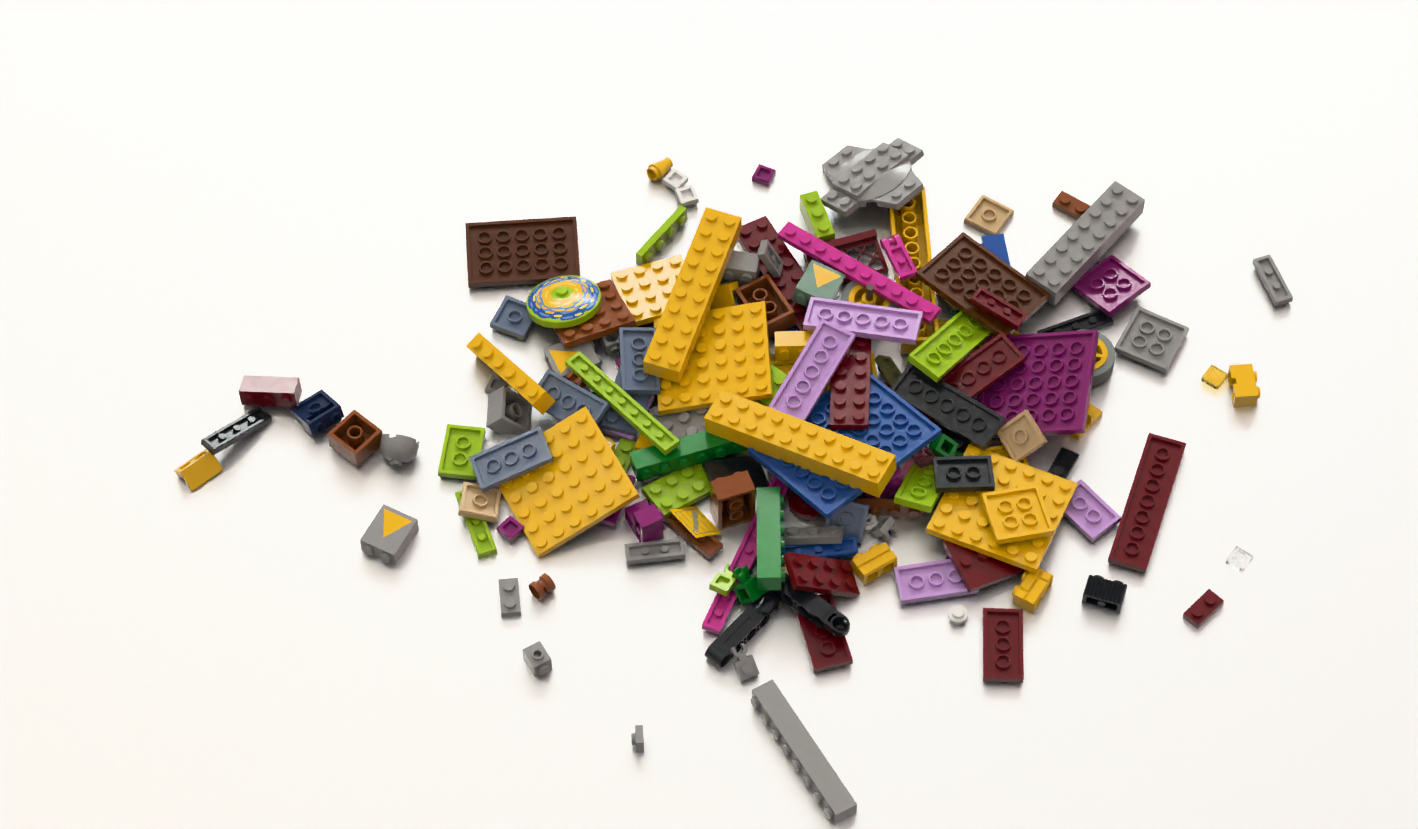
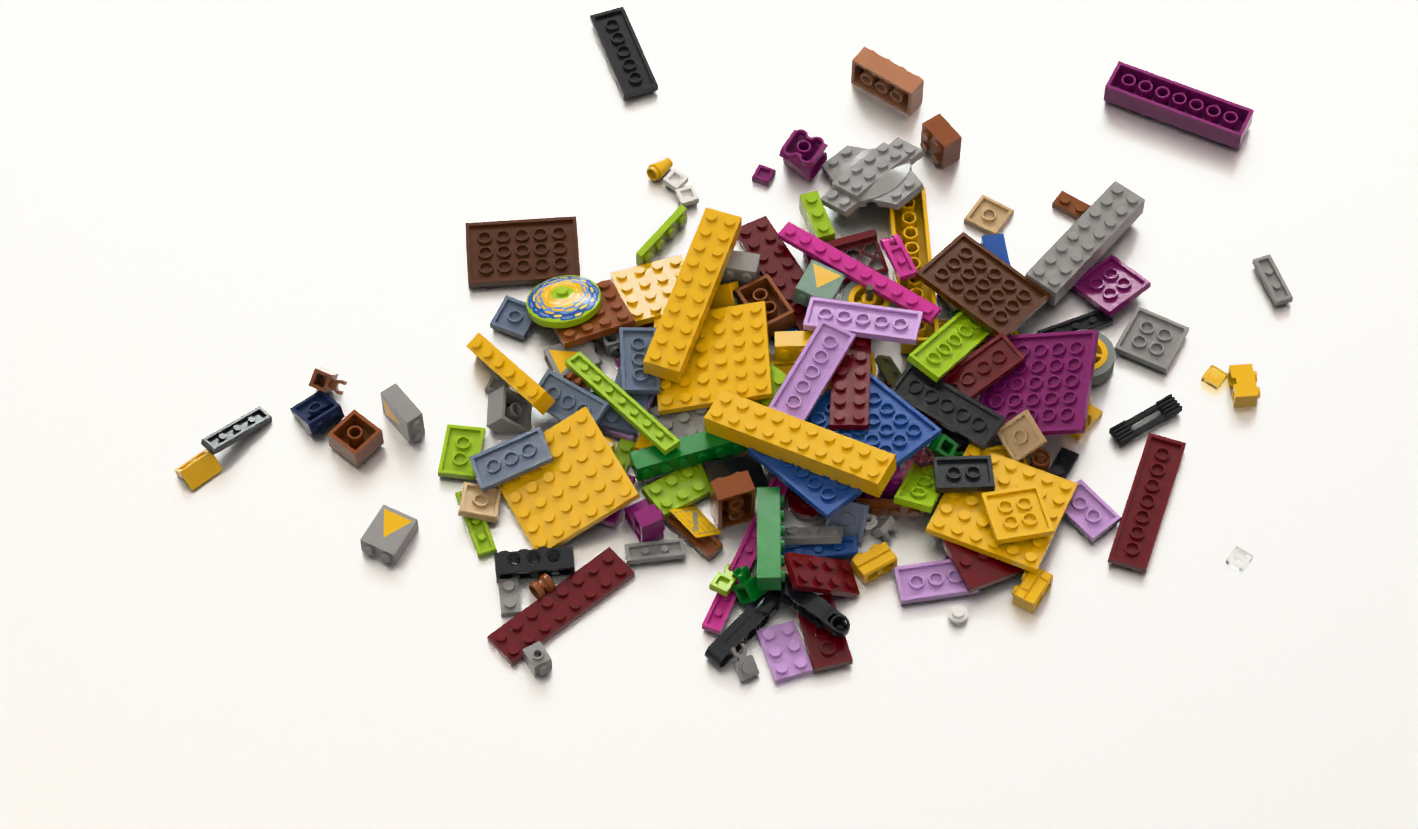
(270, 391): brick -> none
(326, 381): none -> dark orange brick
(398, 448): light grey cylinder -> none
(402, 413): none -> light grey brick
(510, 529): magenta plate -> none
(528, 571): none -> black brick
(561, 606): none -> dark red plate
(623, 52): none -> black plate
(638, 739): light grey plate -> none
(770, 258): light grey plate -> none
(784, 652): none -> lavender plate
(804, 153): none -> magenta piece
(804, 752): light grey brick -> none
(887, 81): none -> nougat brick
(940, 141): none -> dark orange brick
(998, 308): dark red plate -> none
(1003, 645): dark red plate -> none
(1040, 459): none -> dark orange wheel
(1104, 593): black brick -> none
(1167, 406): none -> black container
(1178, 105): none -> magenta brick
(1203, 608): dark red plate -> none

